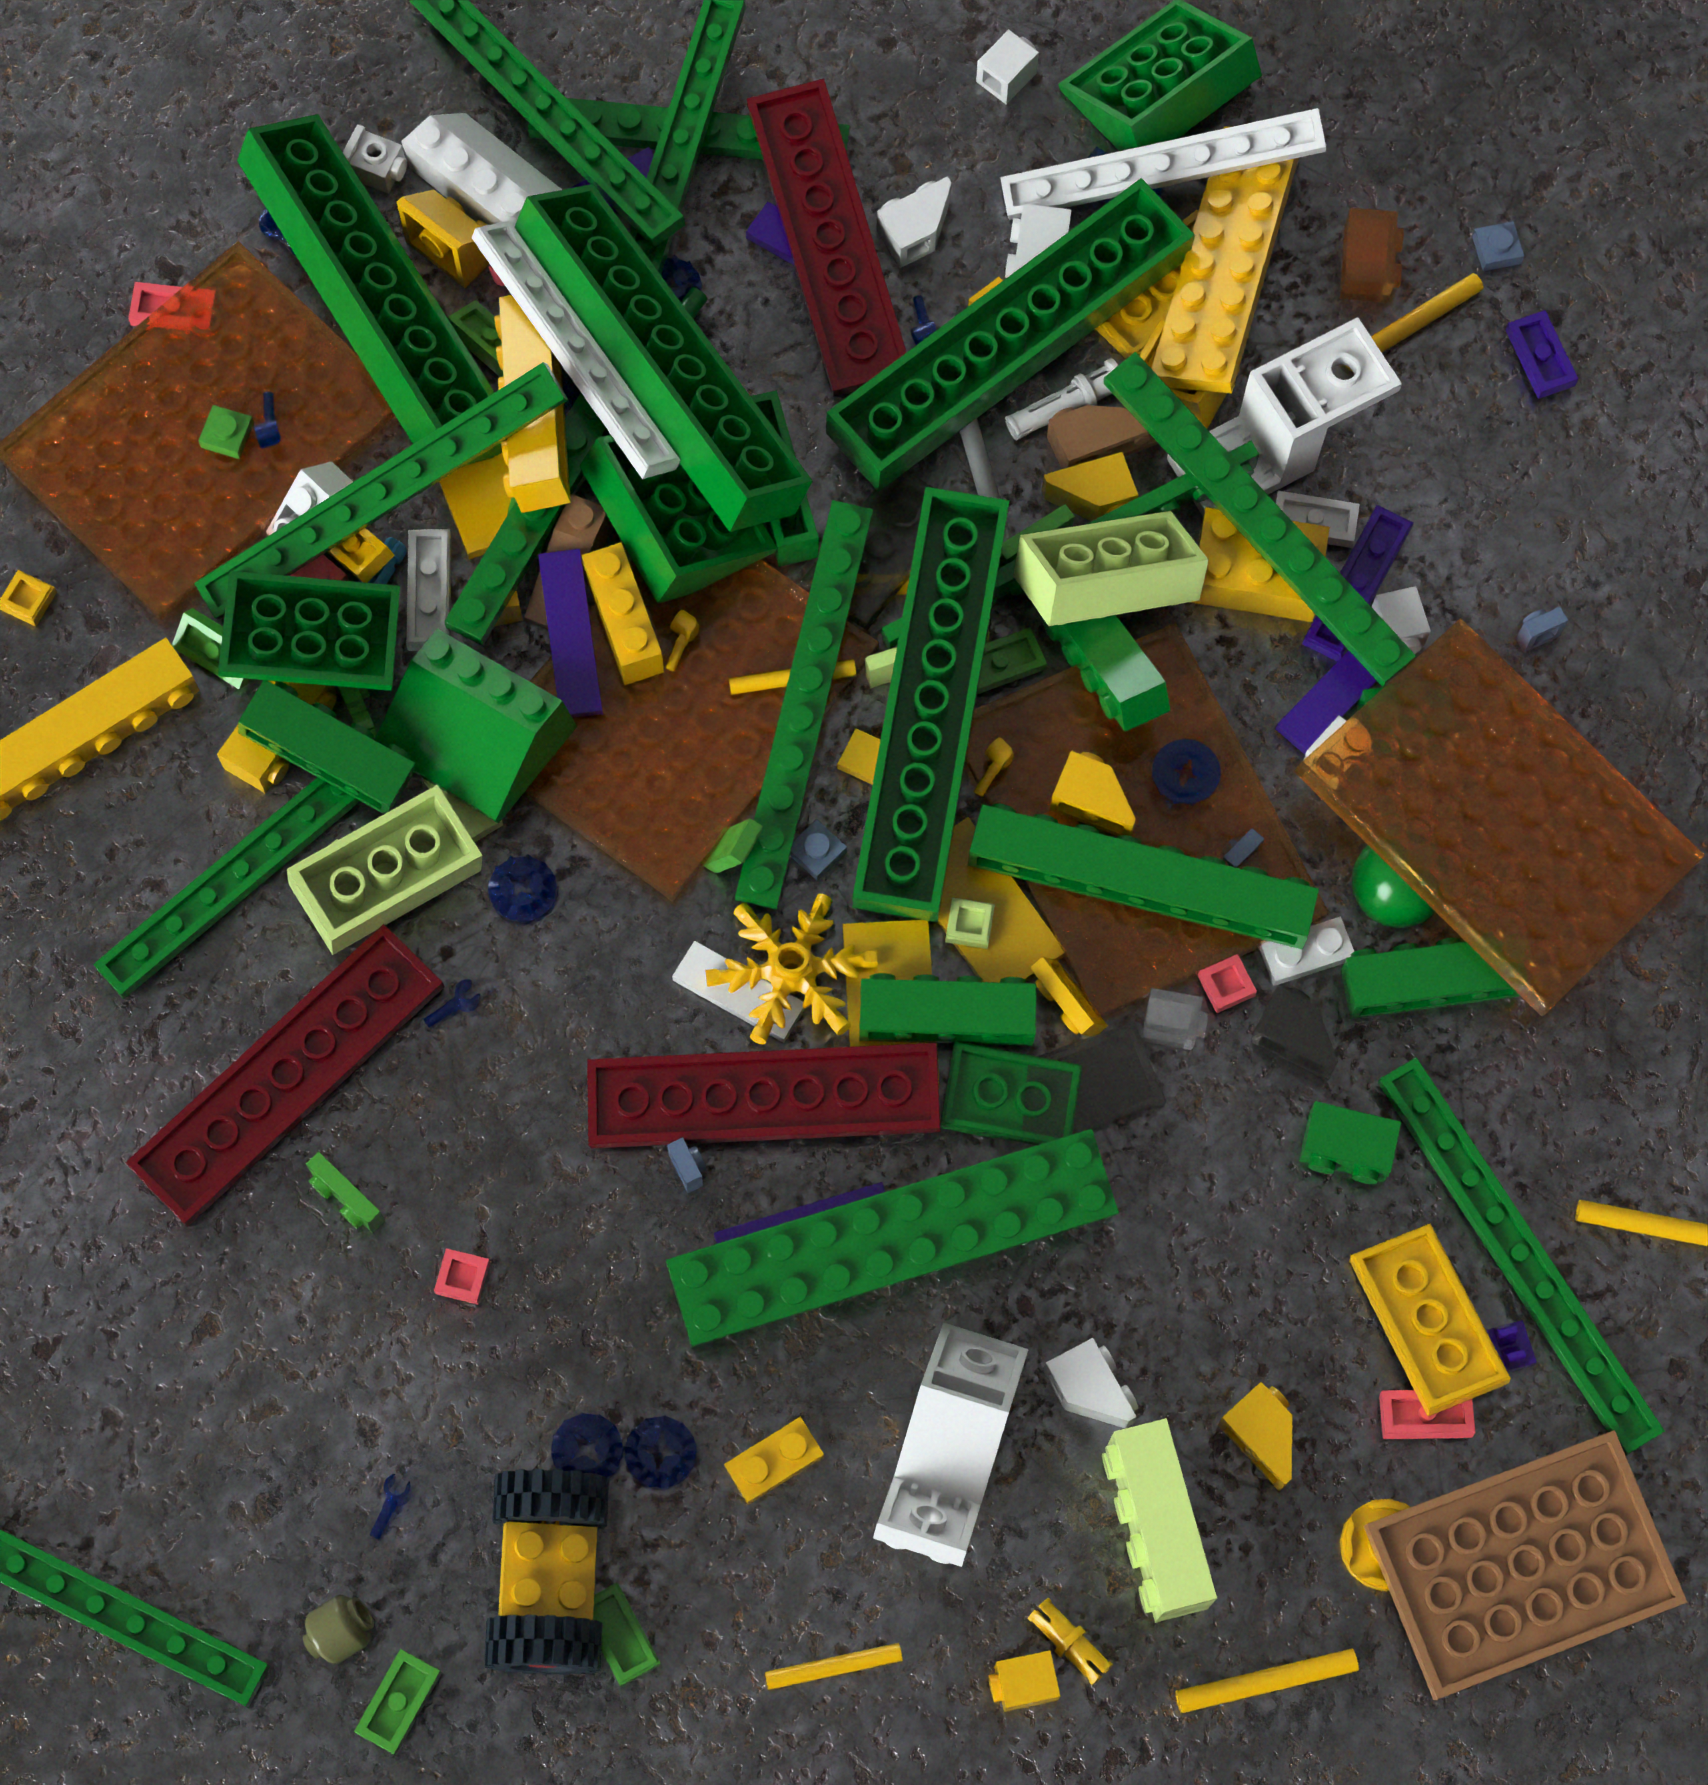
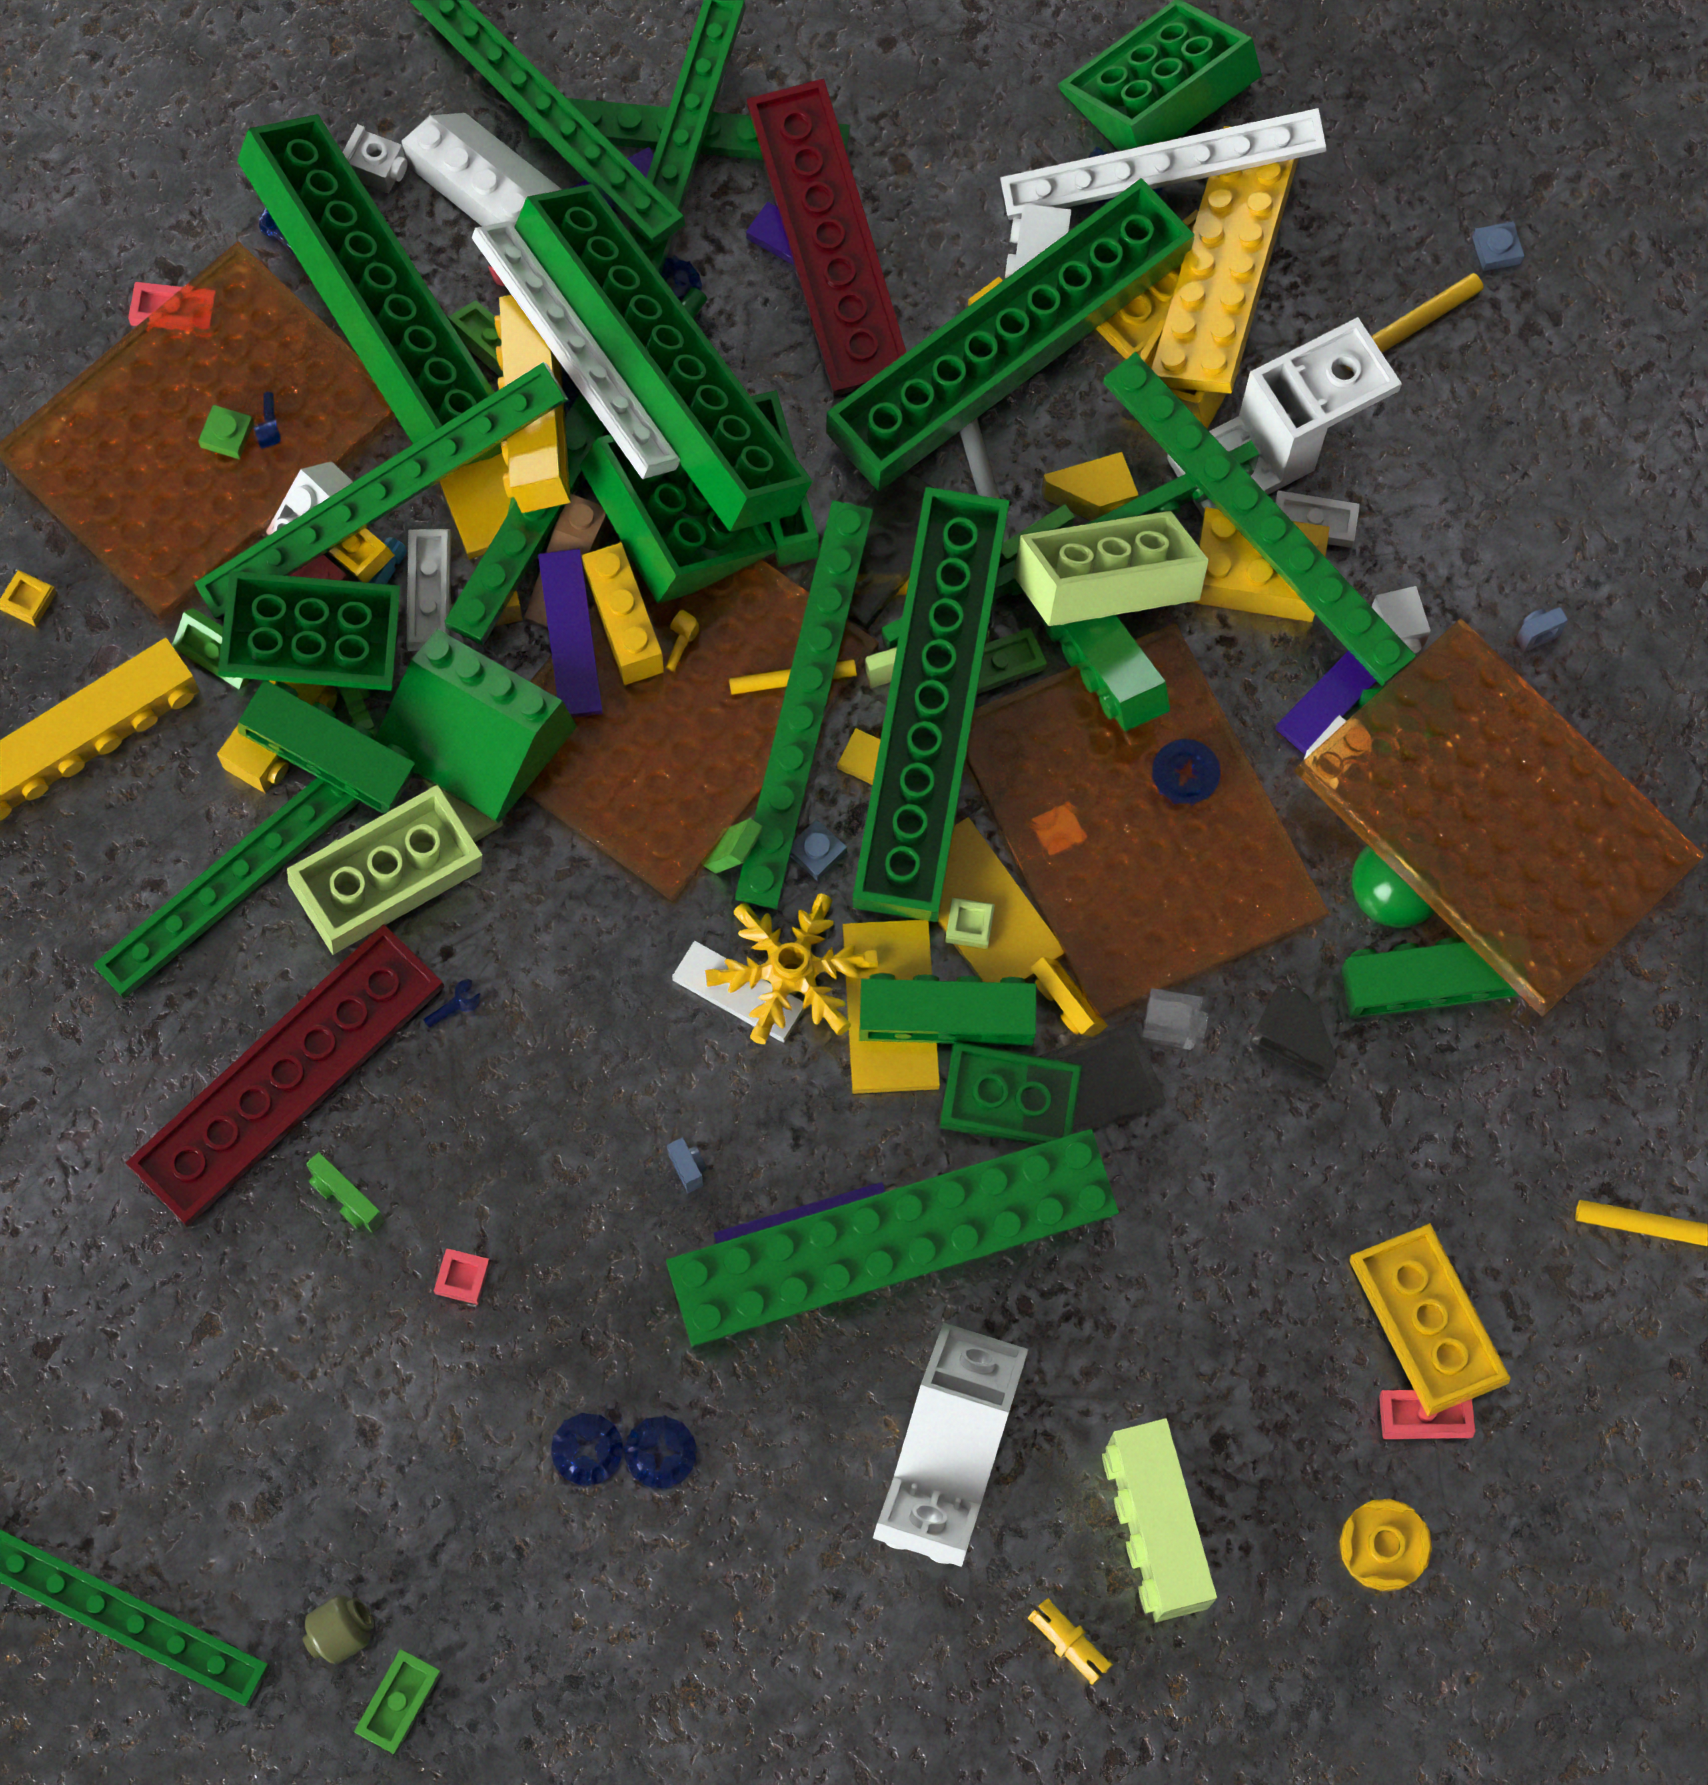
(389, 1505): clear blue hand -> none
(442, 234): yellow slope -> none
(523, 906): clear blue gear -> none
(547, 1572): plate -> none
(622, 1636): bright green tile -> none
(763, 1095): dark red plate -> none
(774, 1460): yellow plate -> none
(833, 1666): yellow bar -> none
(914, 223): white slope -> none
(925, 326): clear blue hand -> none
(1002, 756): yellow hand -> none
(1007, 66): white brick -> none
(1024, 1681): yellow brick -> none
(1082, 392): white pin -> none
(1088, 1387): white slope -> none
(1092, 795): yellow slope -> none
(1095, 433): medium nougat slope -> none
(1143, 875): green brick -> none
(1227, 983): coral plate -> none
(1243, 849): sand blue plate -> none
(1263, 1432): yellow slope -> none
(1267, 1680): yellow piece -> none
(1325, 948): white plate -> none
(1349, 1143): green brick -> none
(1365, 571): dark purple tile -> none
(1369, 255): clear orange brick -> none
(1513, 1345): dark purple tile -> none
(1520, 1256): green plate -> none
(1524, 1564): medium nougat plate -> none
(1541, 354): dark purple plate -> none

